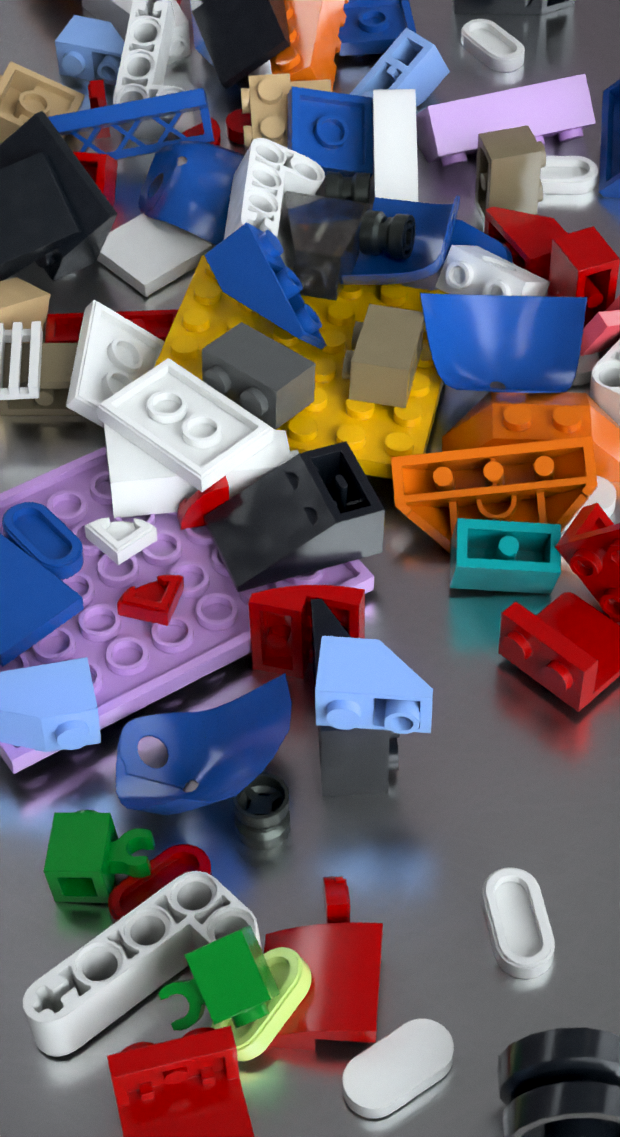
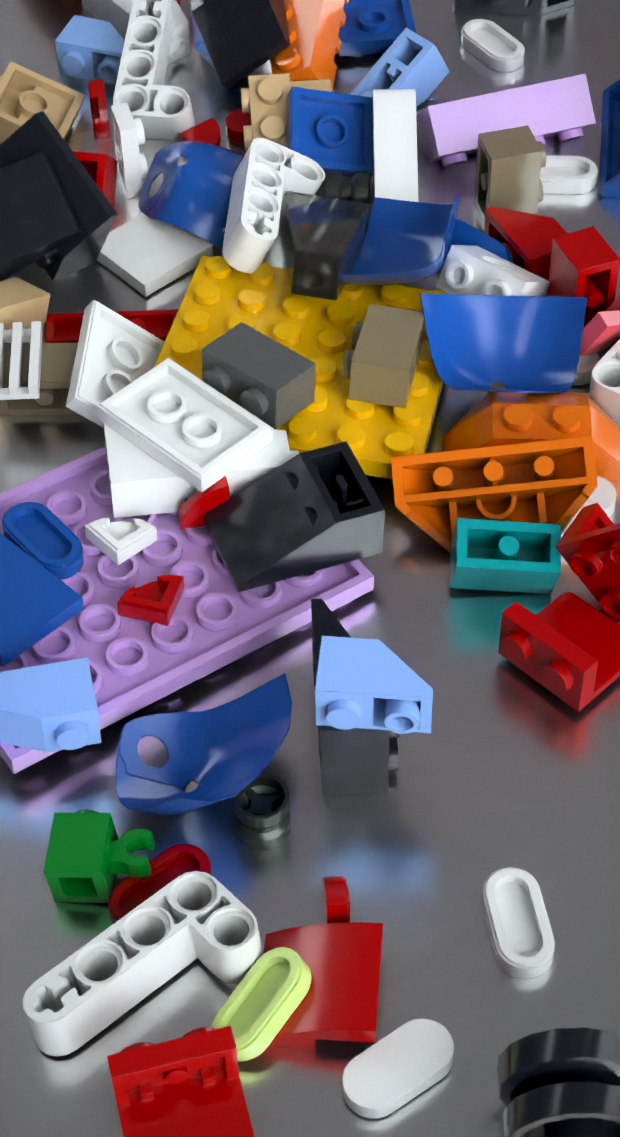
(127, 138): none -> white plate
(135, 113): blue fence -> none
(228, 979): green brick -> none
(255, 275): blue slope -> none
(284, 628): red slope -> none
(390, 234): pearl dark grey wheel -> none

